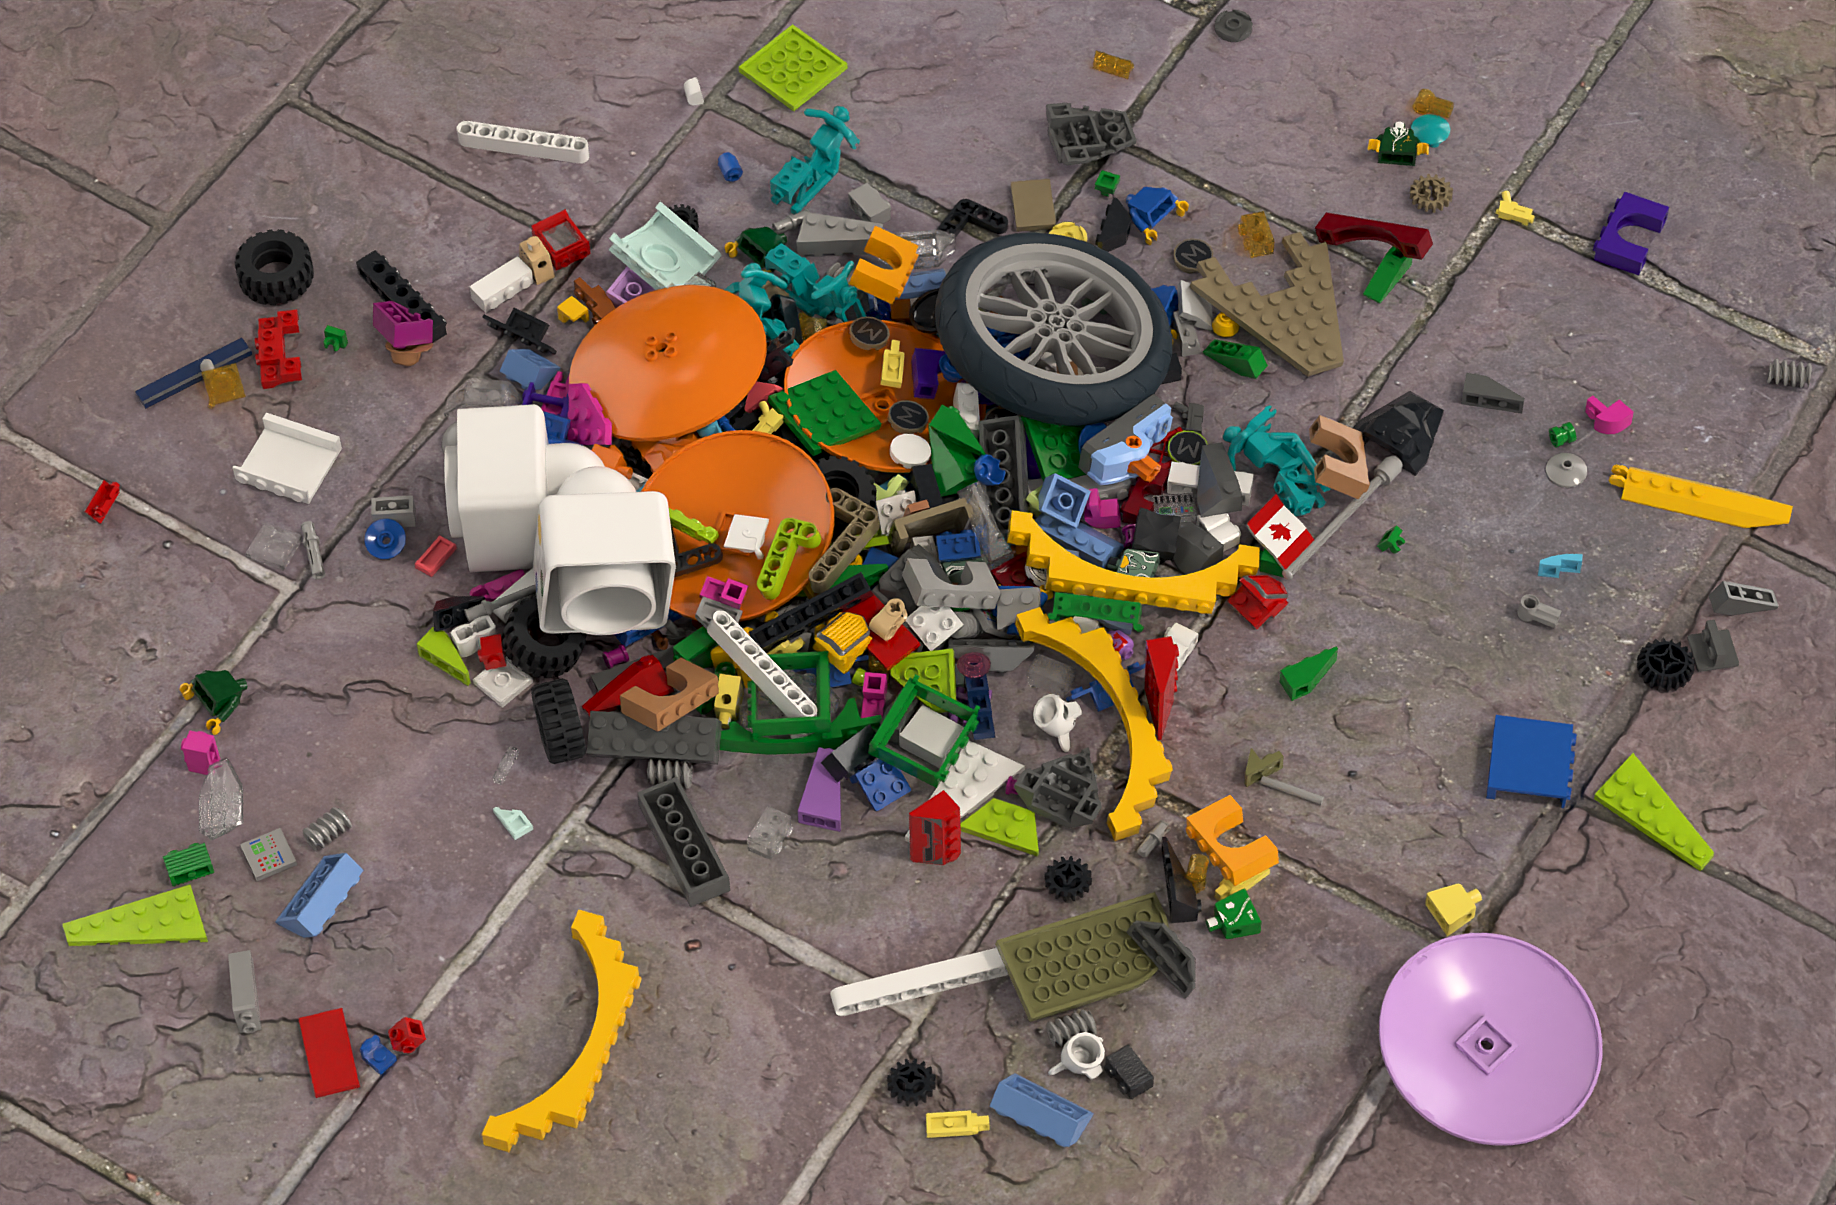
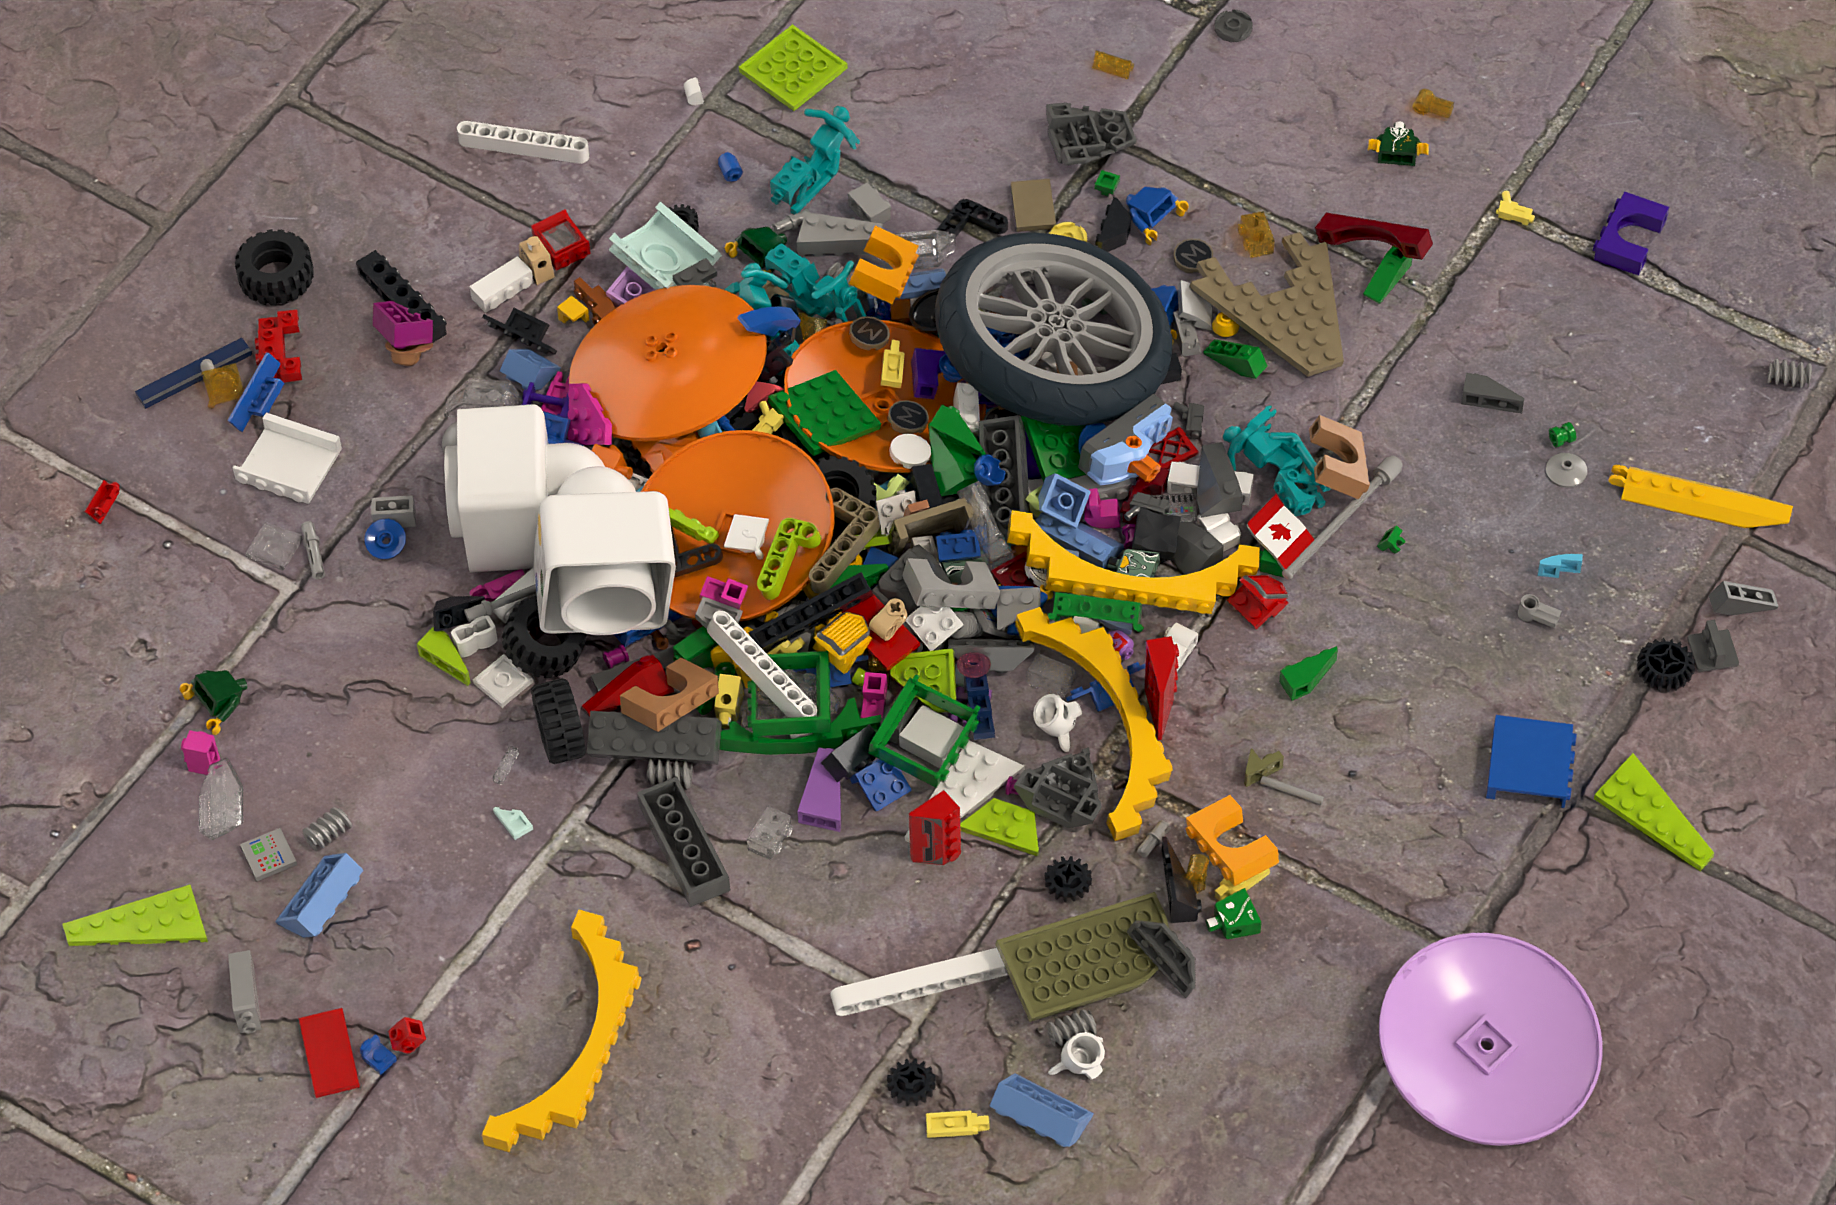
(188, 864): green brick -> none
(259, 393): none -> blue bracket
(335, 337): green tile -> none
(435, 556): coral tile -> none
(492, 652): red brick -> none
(696, 274): none -> dark grey plate
(769, 320): none -> blue slope
(1129, 1072): black brick -> none
(1145, 501): none -> dark grey piece
(1186, 447): black tile -> none
(1405, 428): black wedge -> none
(1431, 129): teal dish -> none
(1440, 192): dark tan gear -> none
(1452, 906): light yellow torso -> none
(1610, 419): dark pink brick -> none

